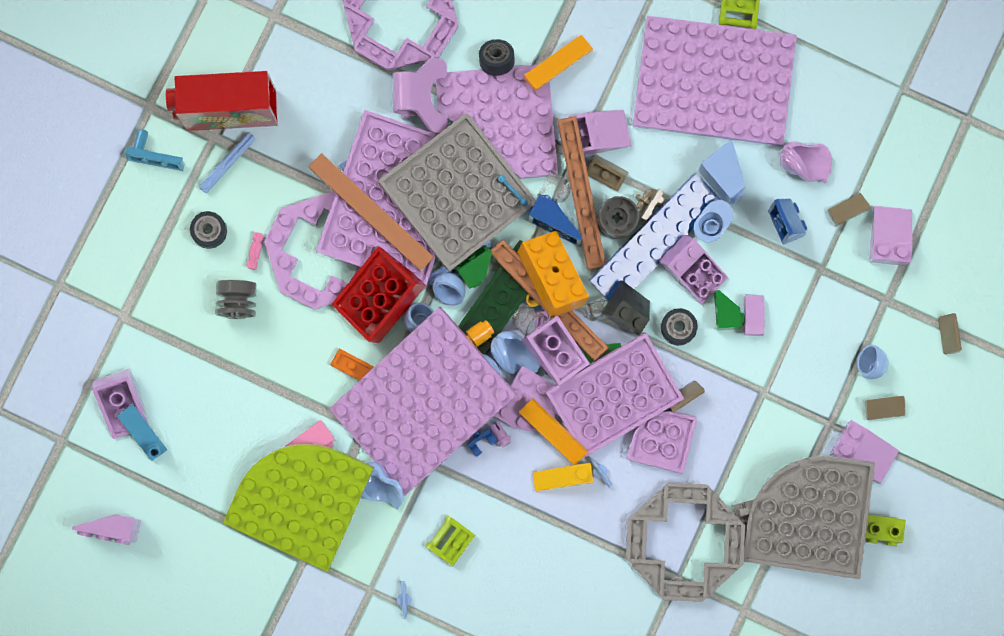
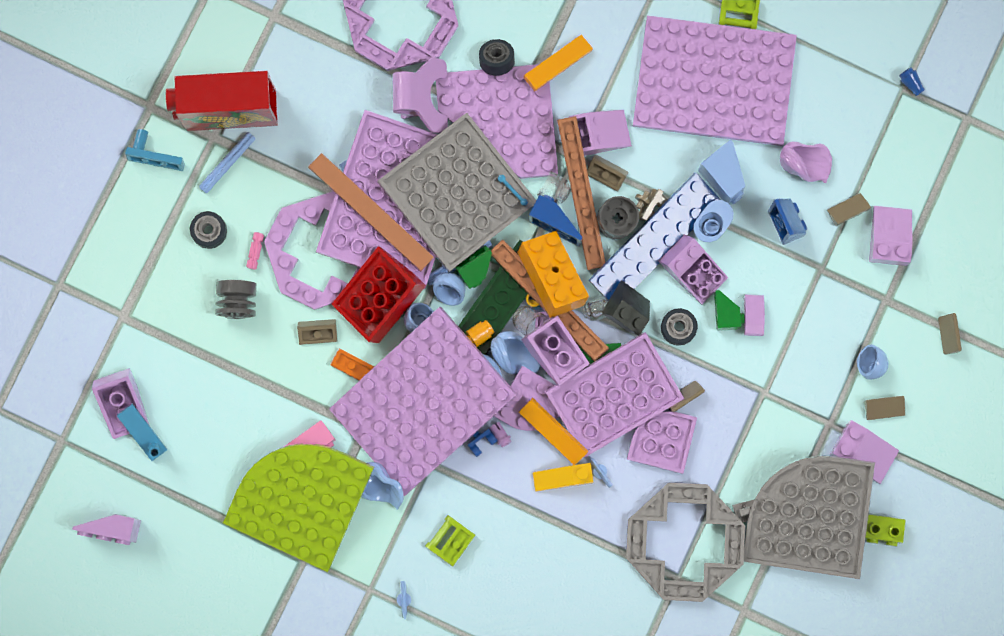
(317, 331): none -> dark tan slope
(912, 81): none -> blue cone

